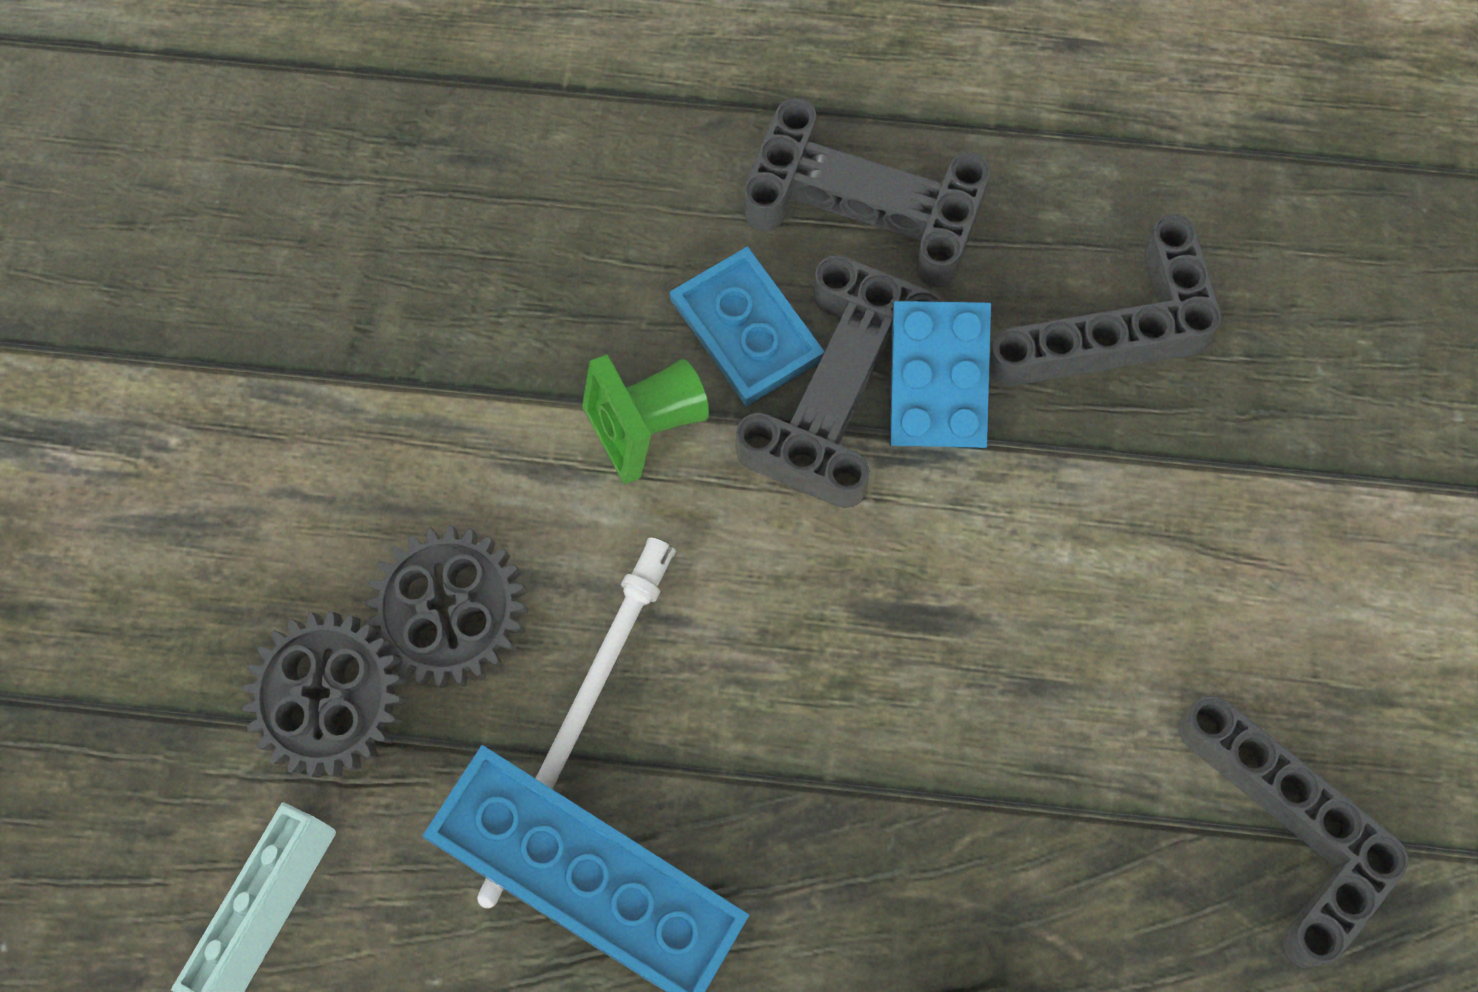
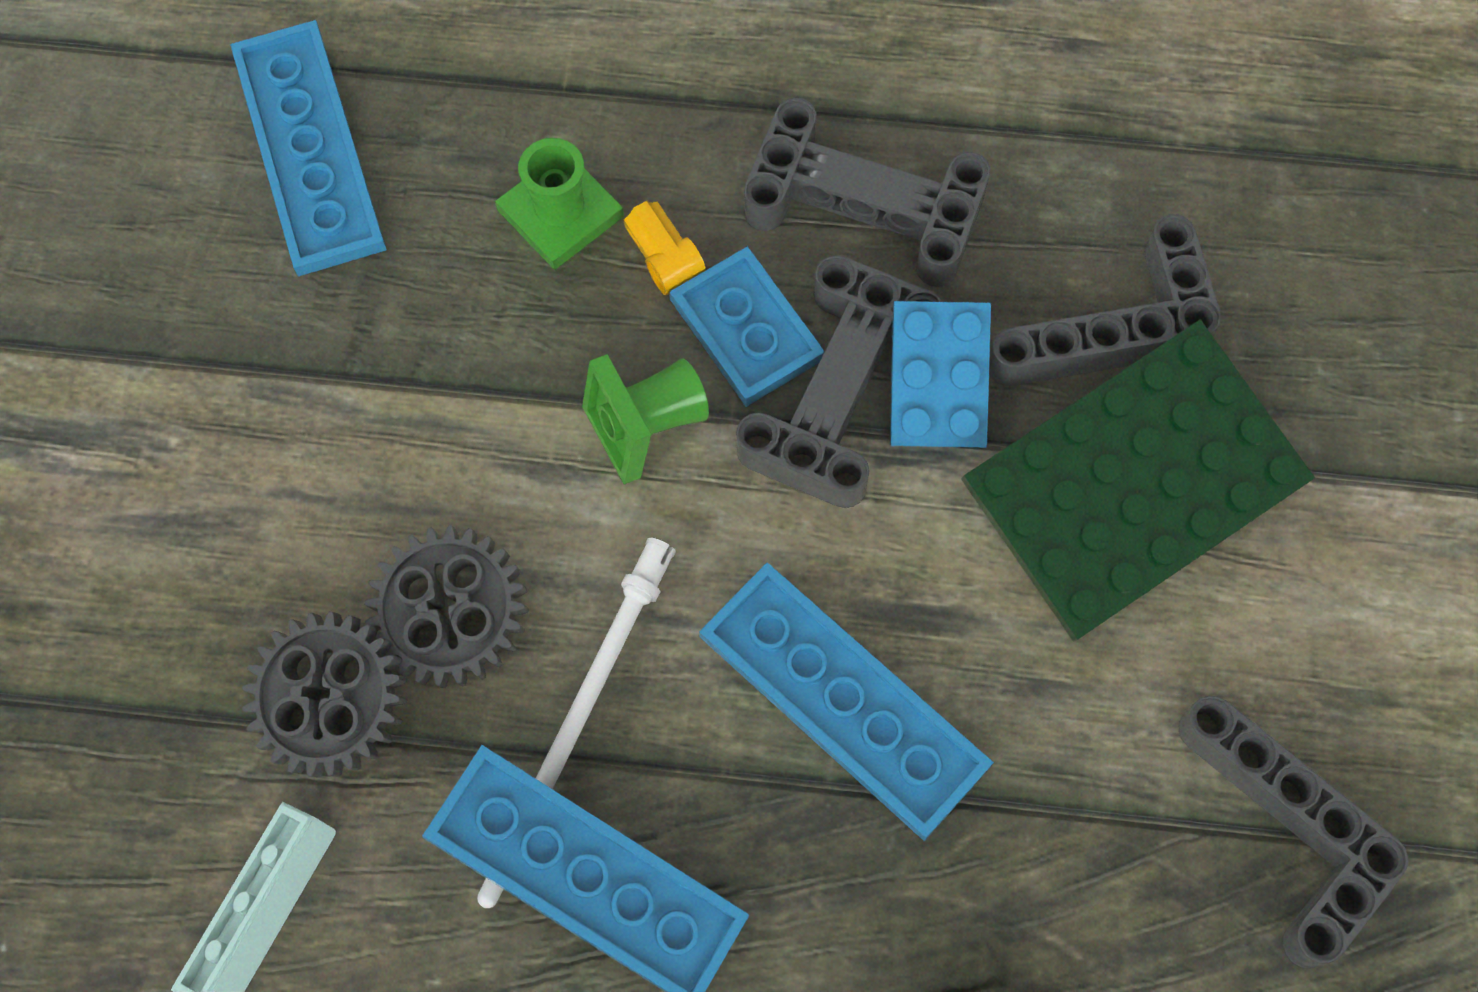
(307, 148): none -> dark azure plate
(557, 201): none -> bright green plant
(667, 255): none -> yellow piece
(846, 701): none -> dark azure plate
(1137, 479): none -> dark green plate

